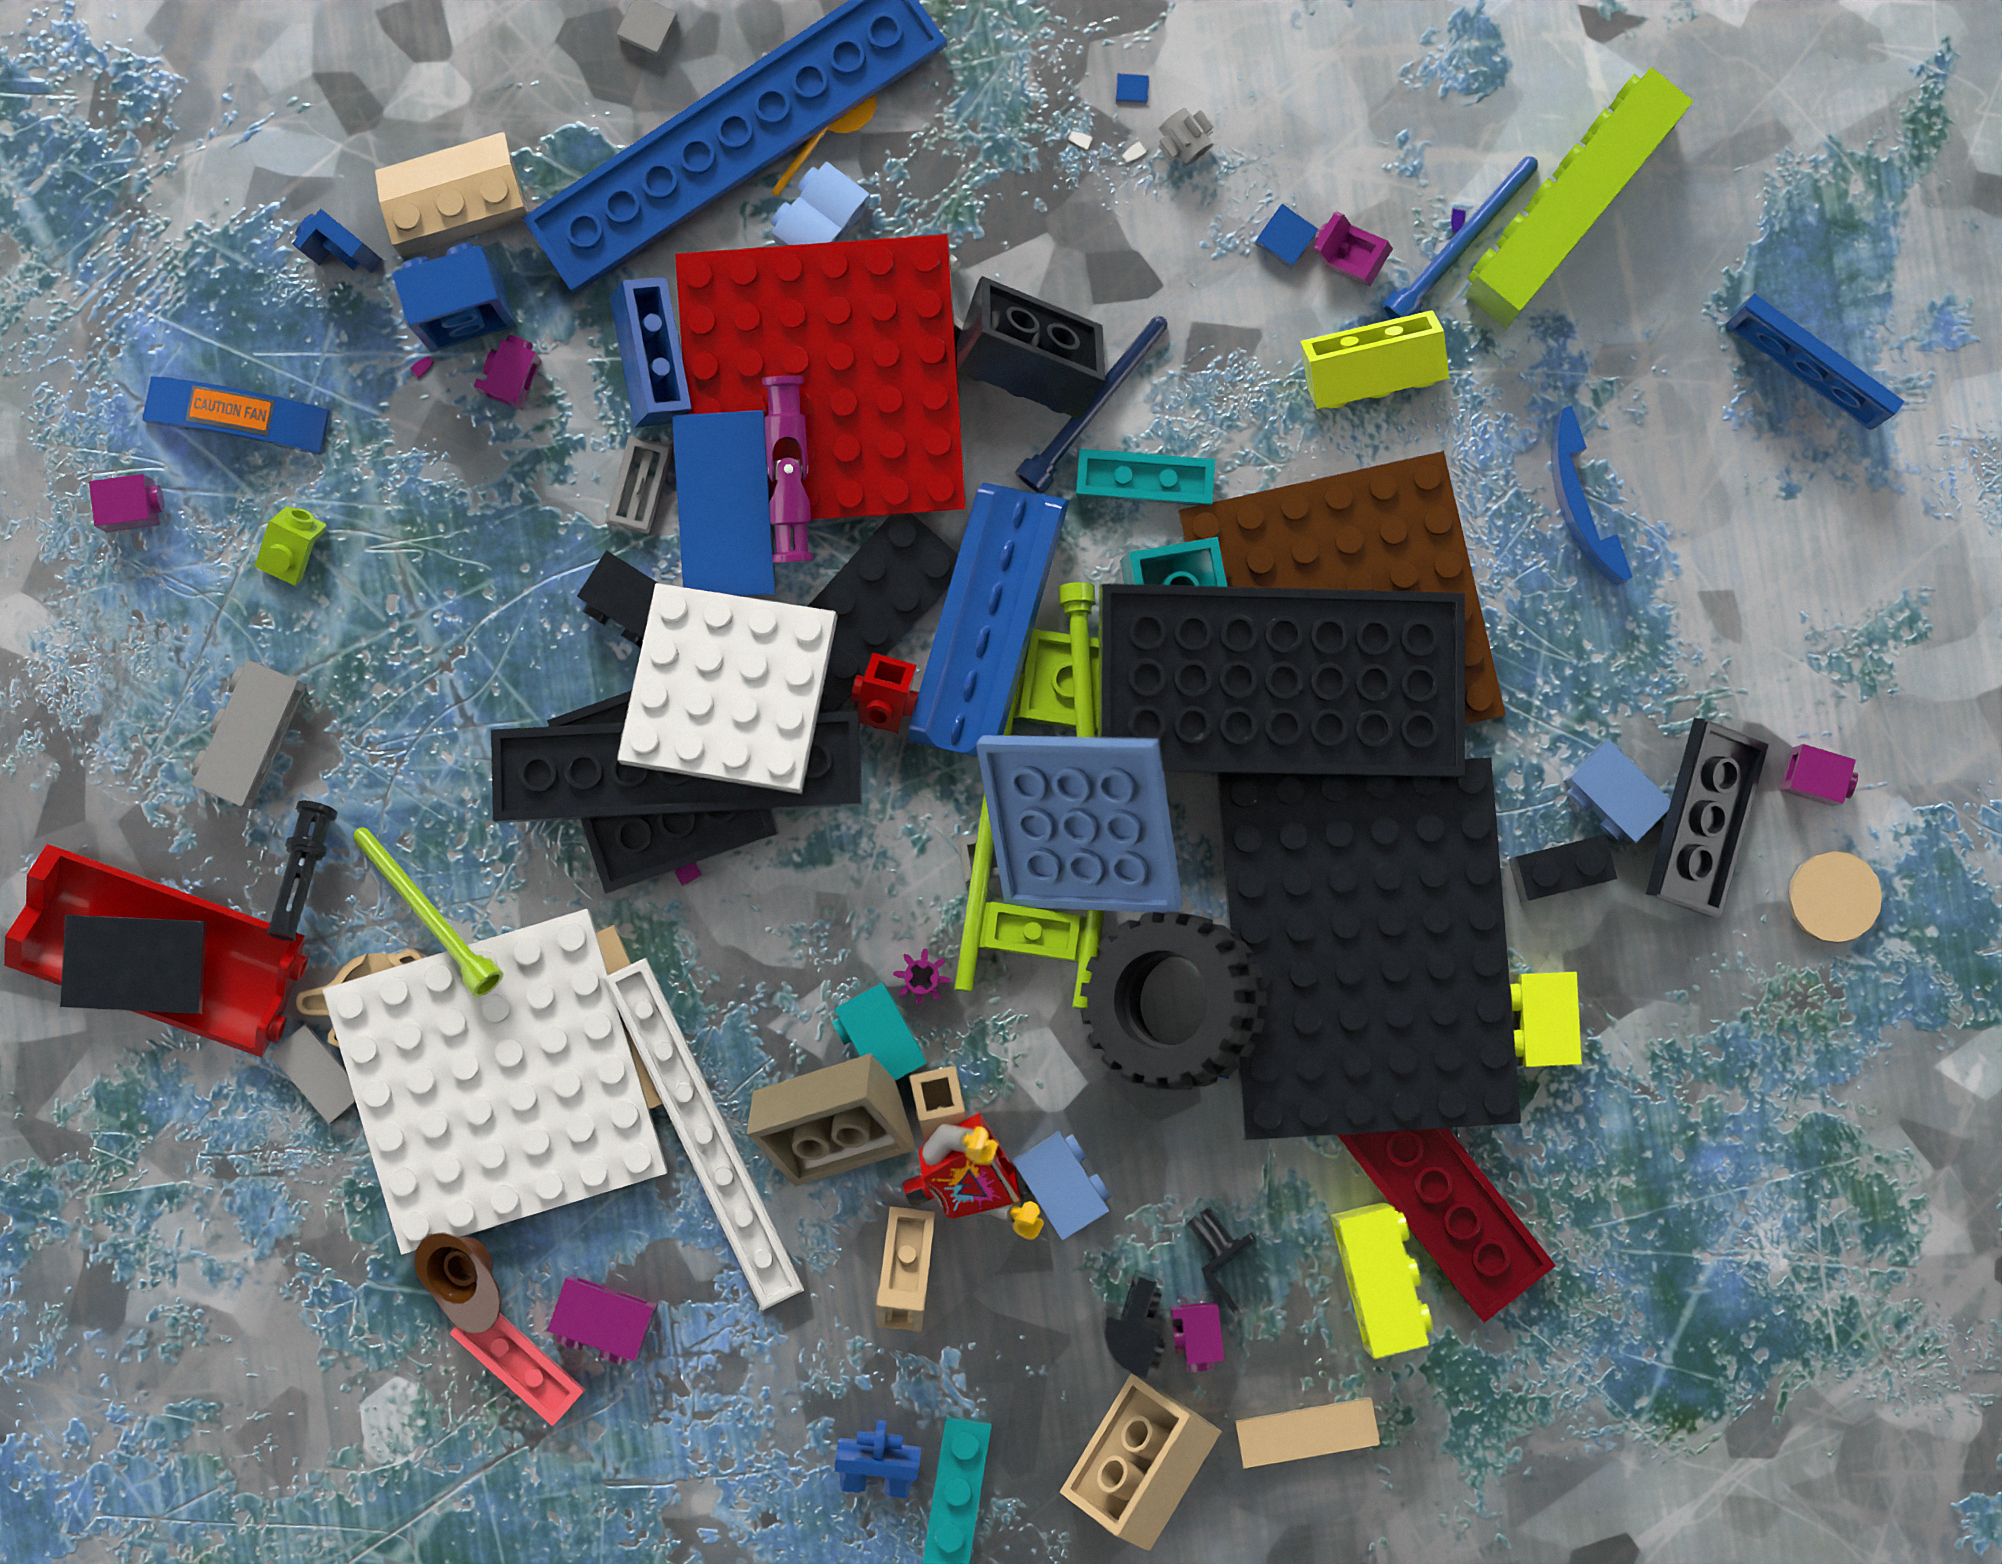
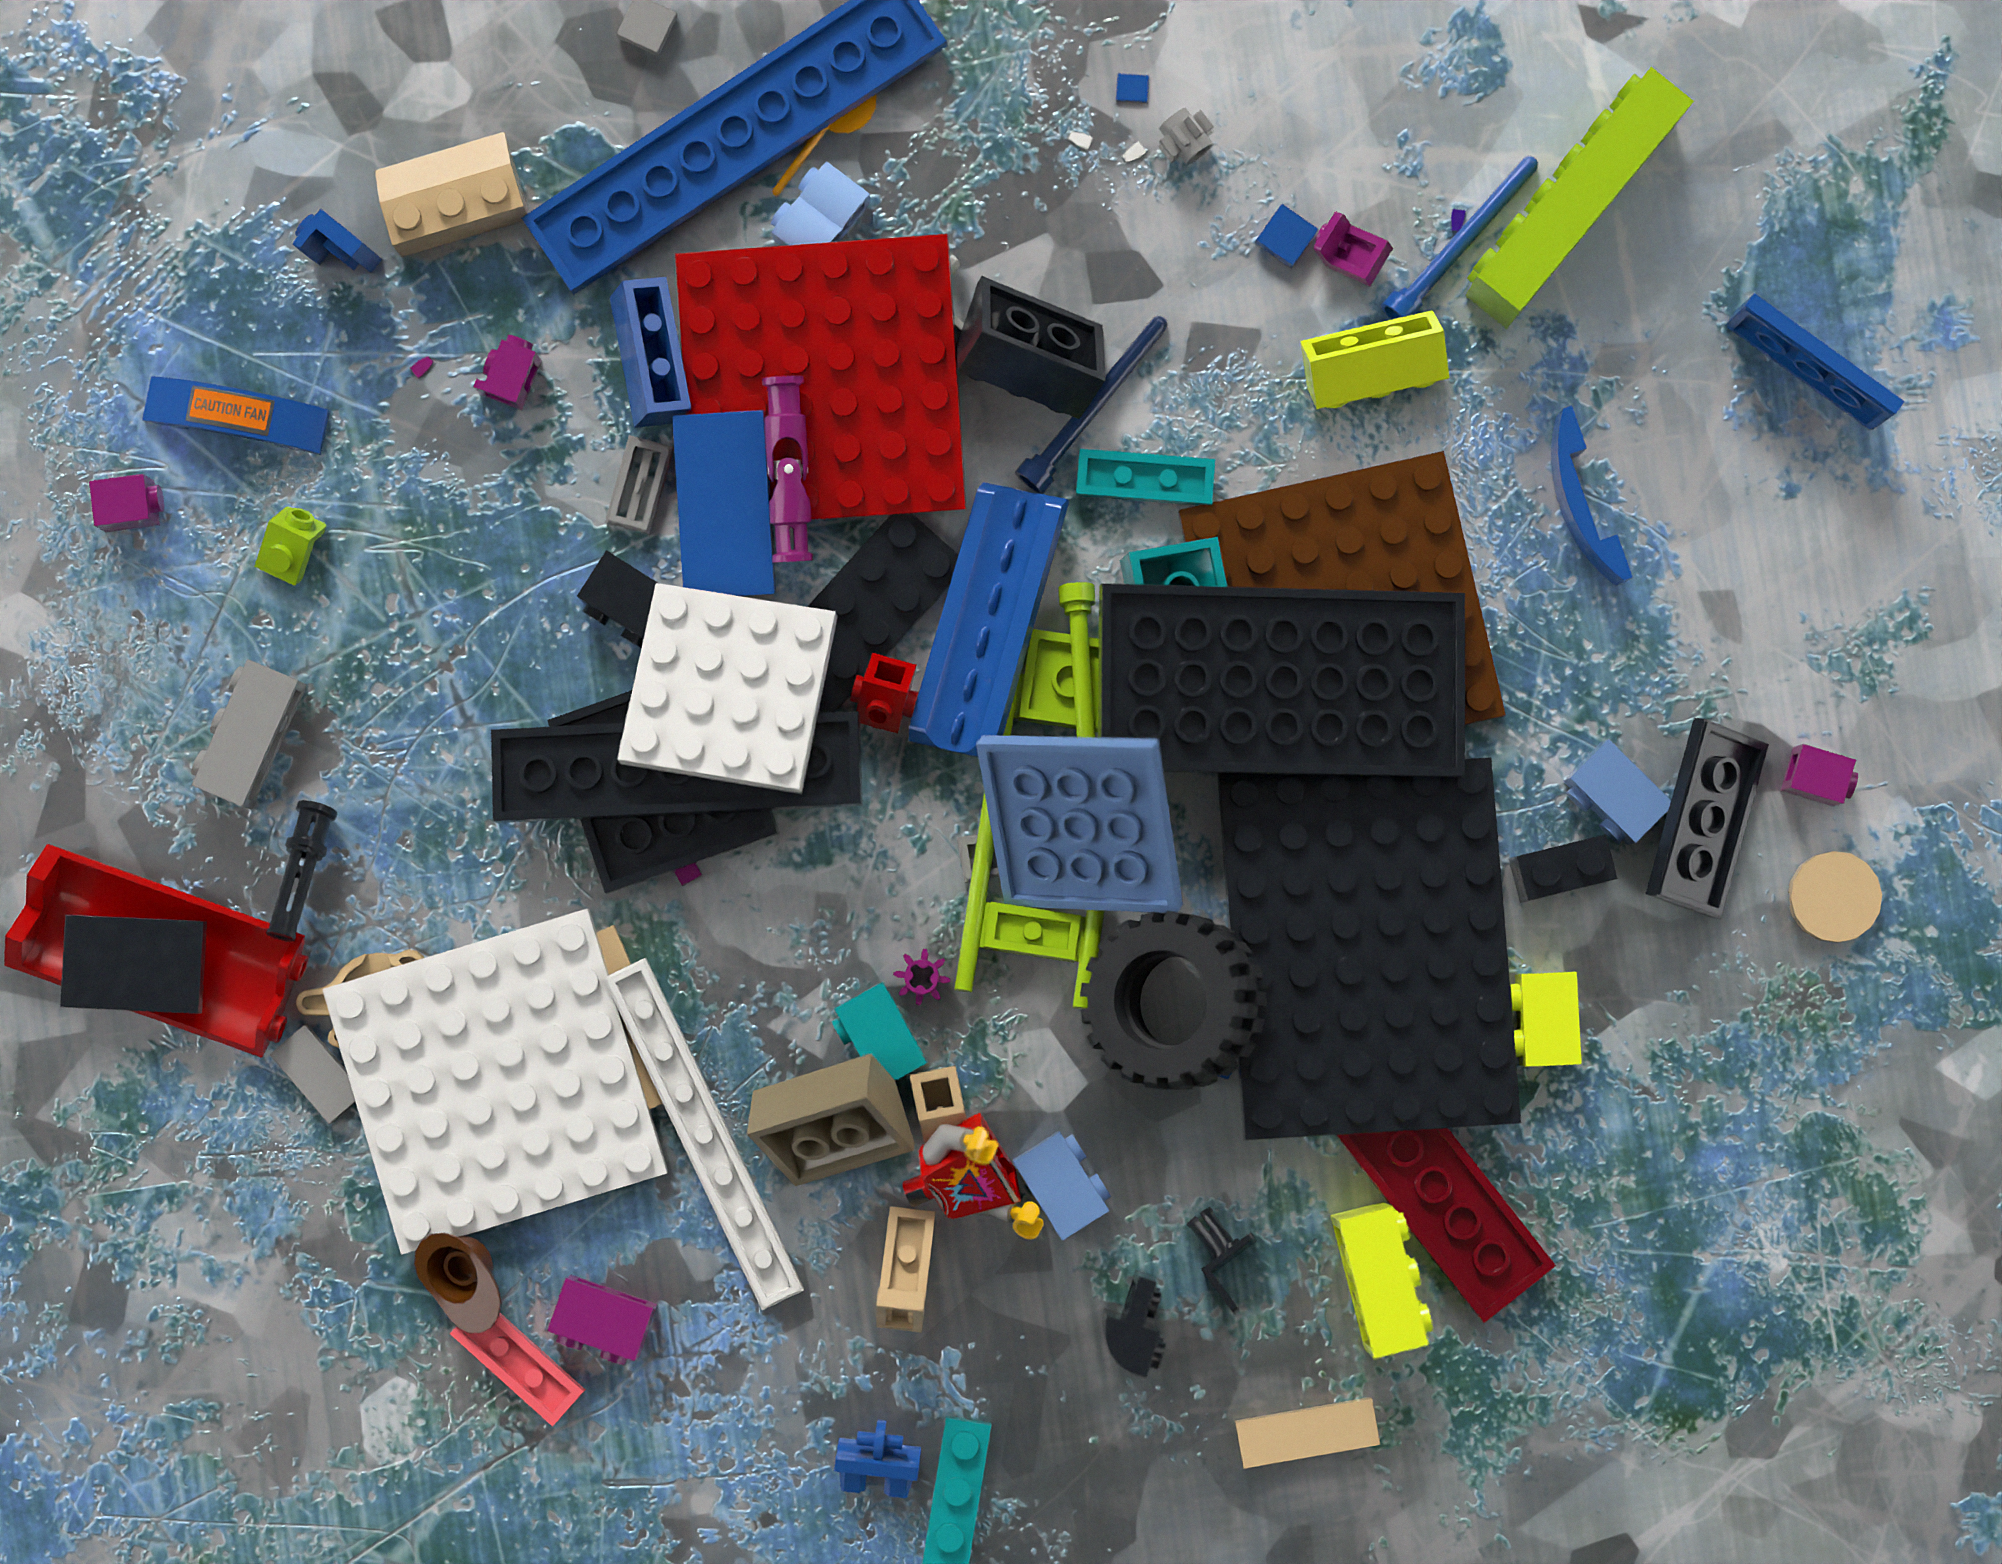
(453, 297): blue brick -> none
(478, 973): lime piece -> none
(1140, 1462): tan slope -> none
(1198, 1335): magenta brick -> none

